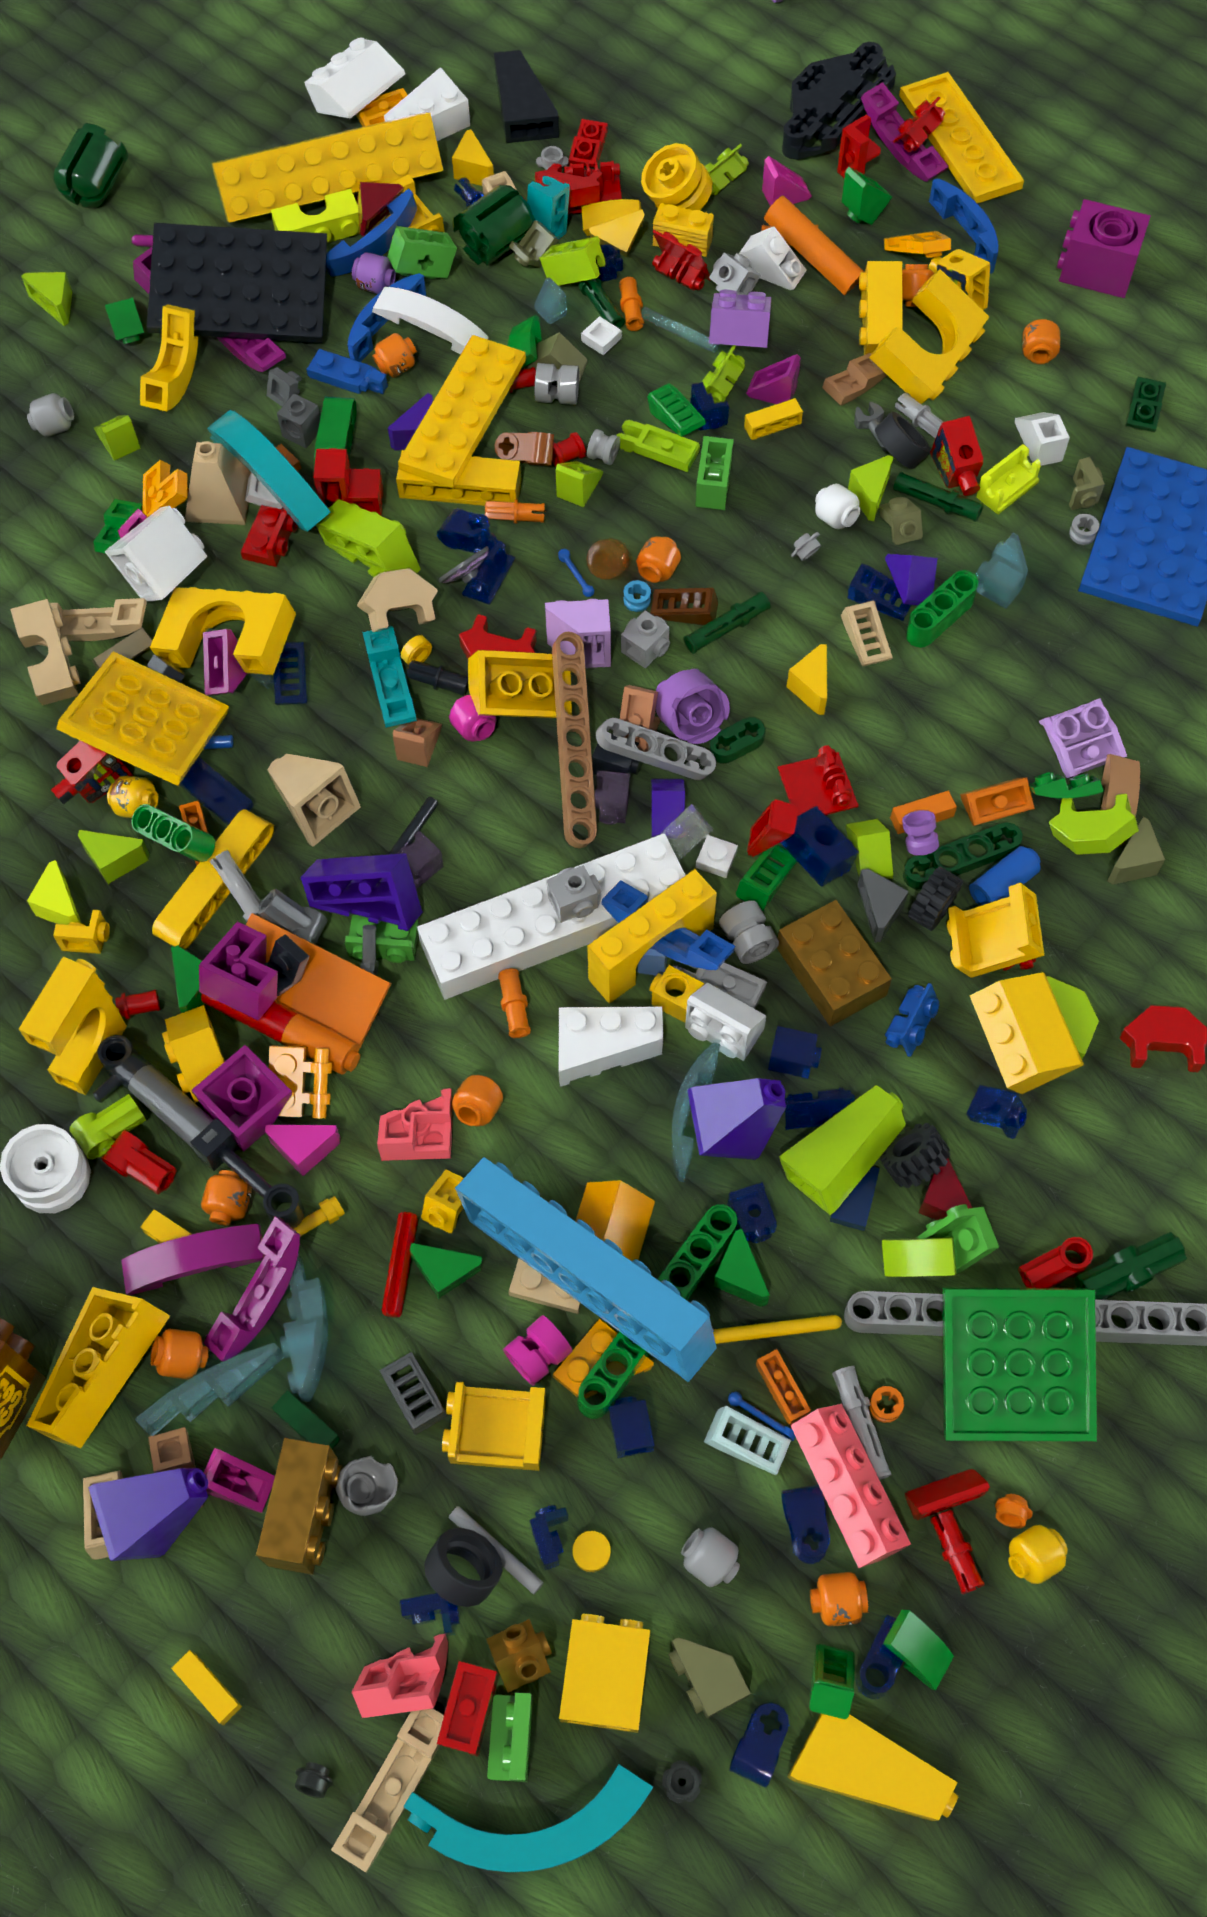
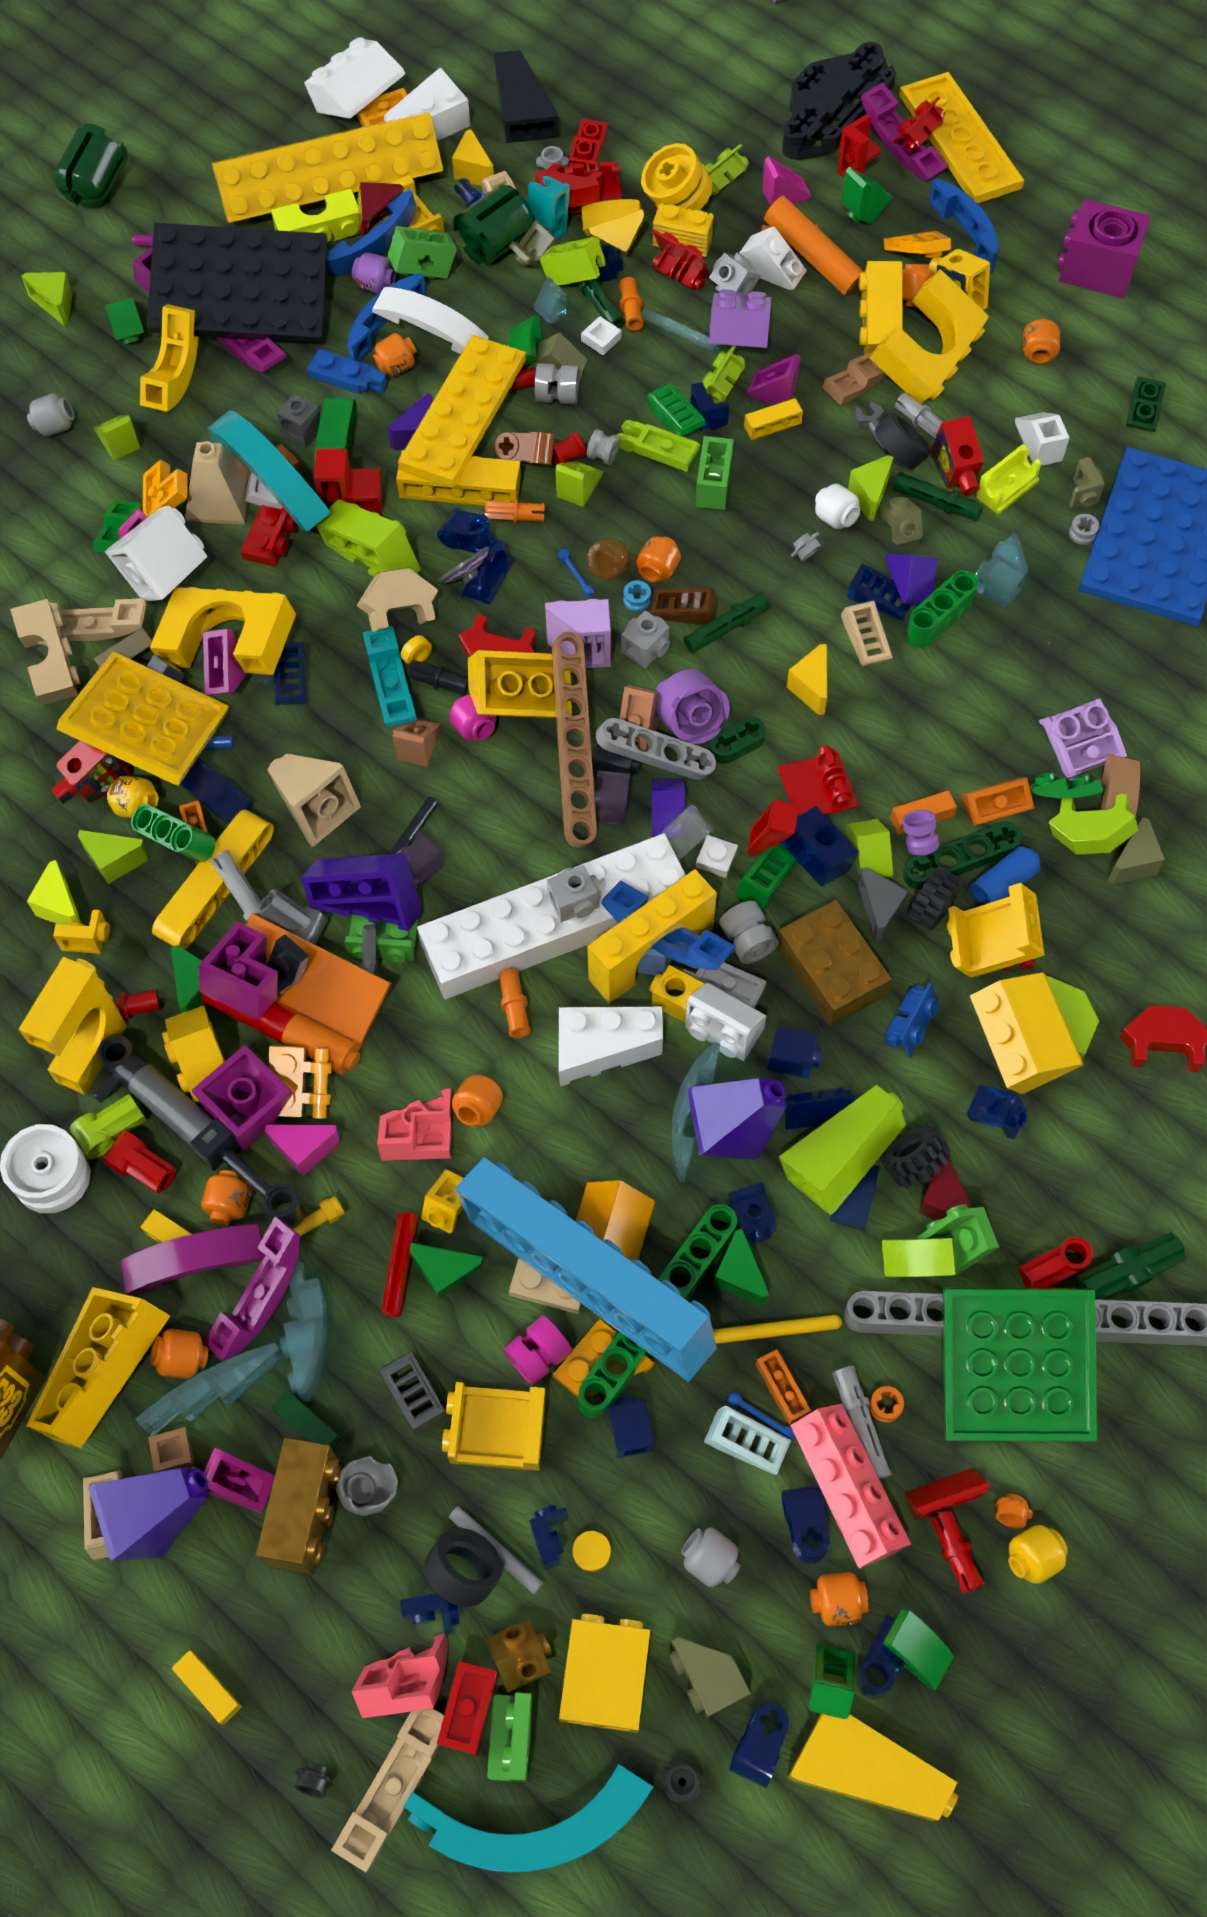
(282, 385): dark grey tile -> none

